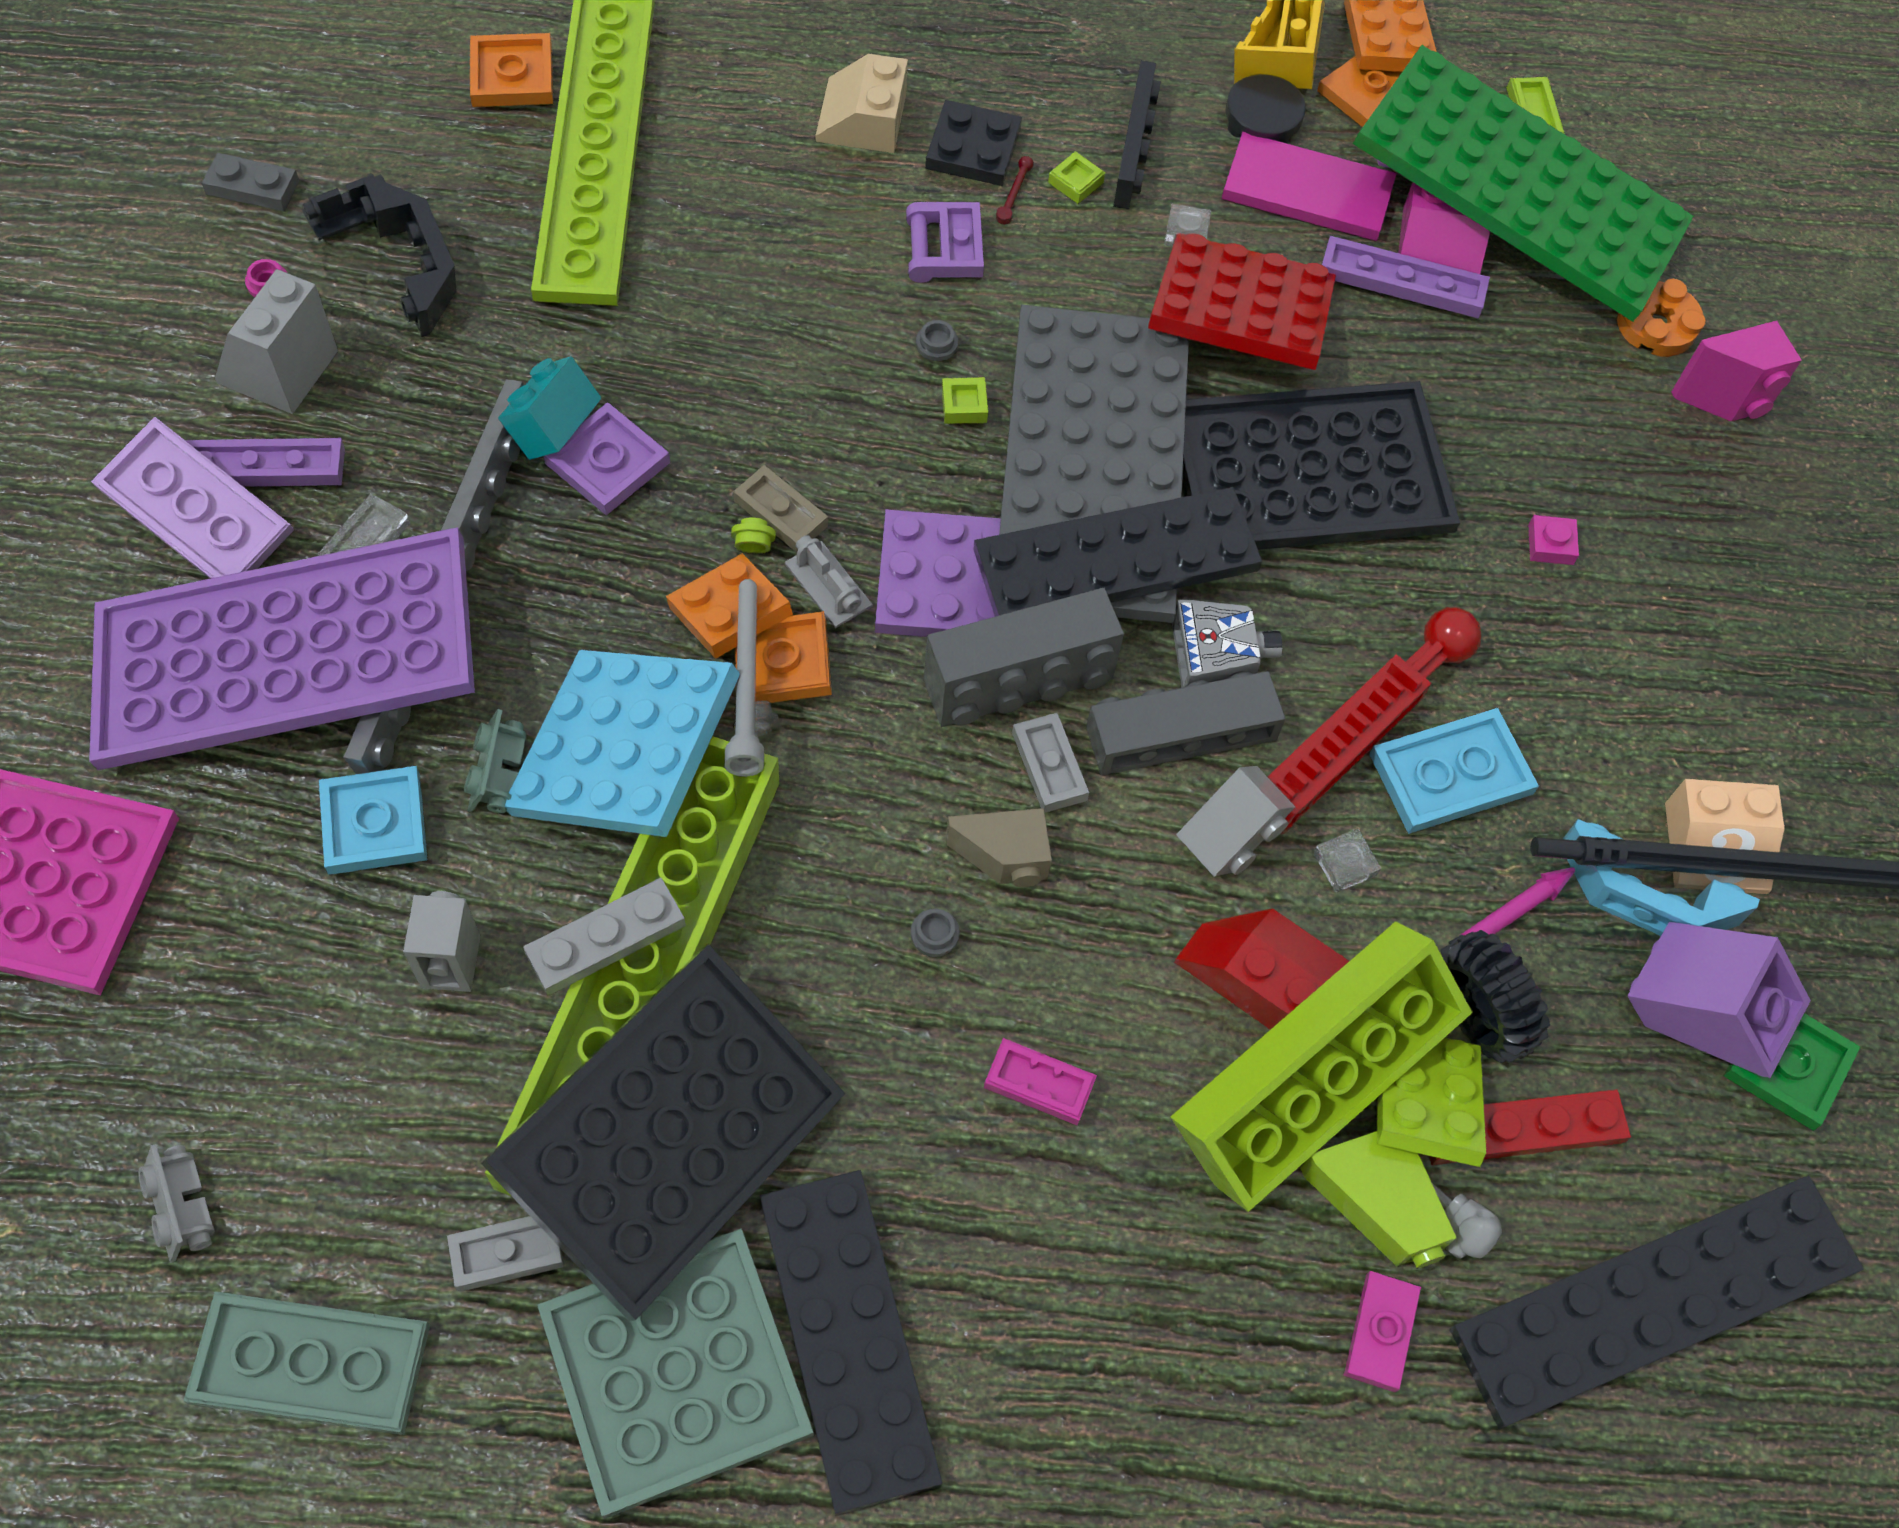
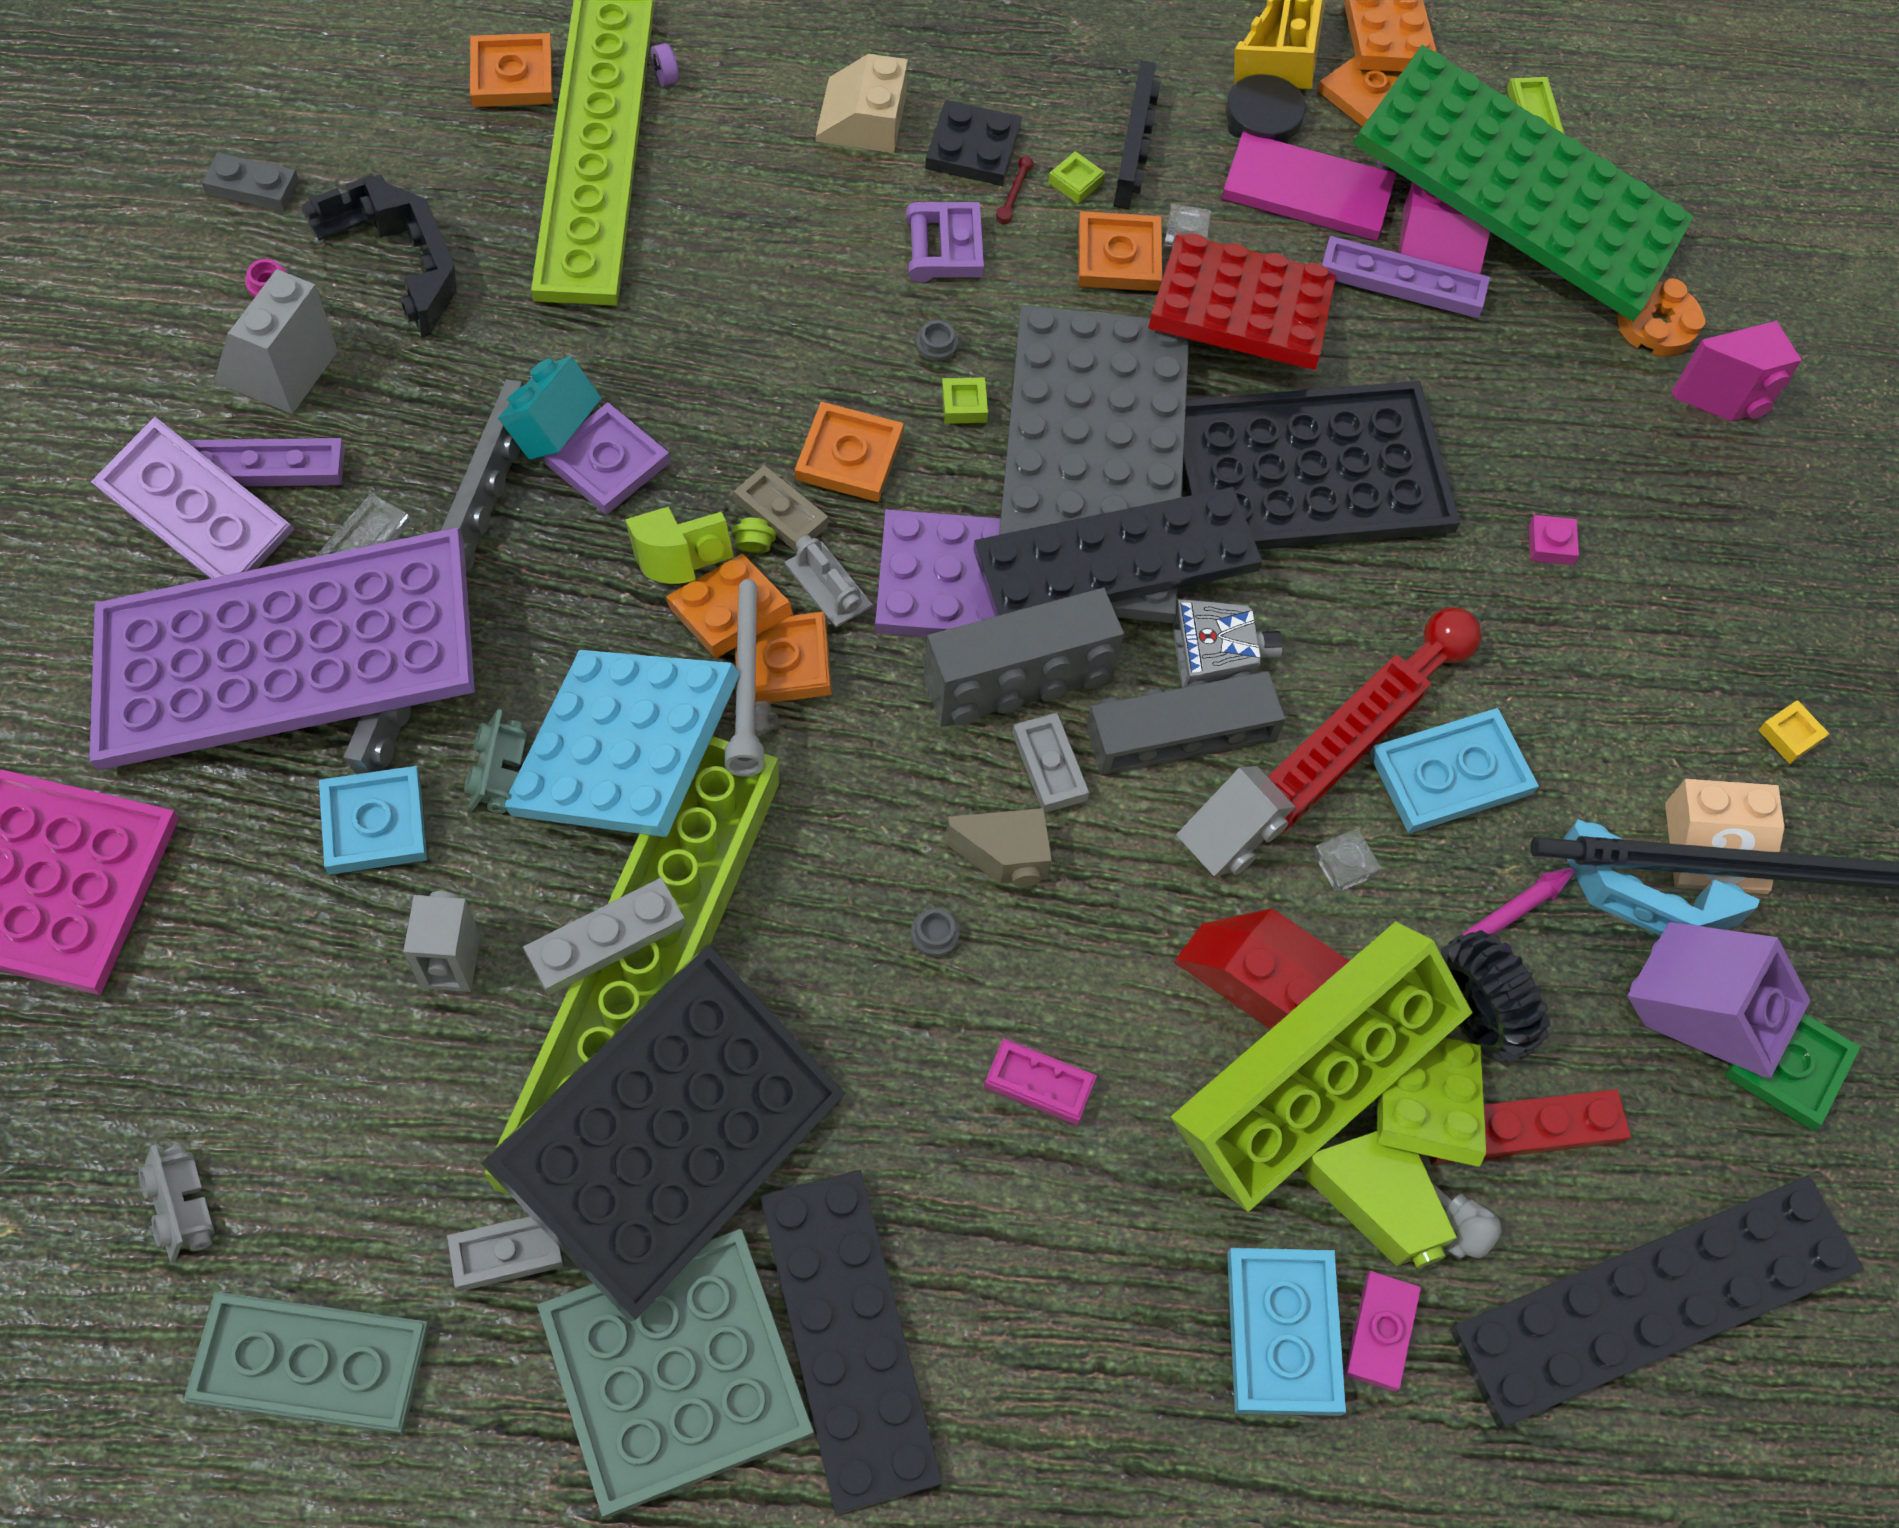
(664, 64): none -> medium lavender tile
(673, 550): none -> lime brick
(849, 451): none -> orange plate
(1119, 251): none -> orange plate
(1285, 1332): none -> medium azure plate
(1793, 731): none -> yellow plate

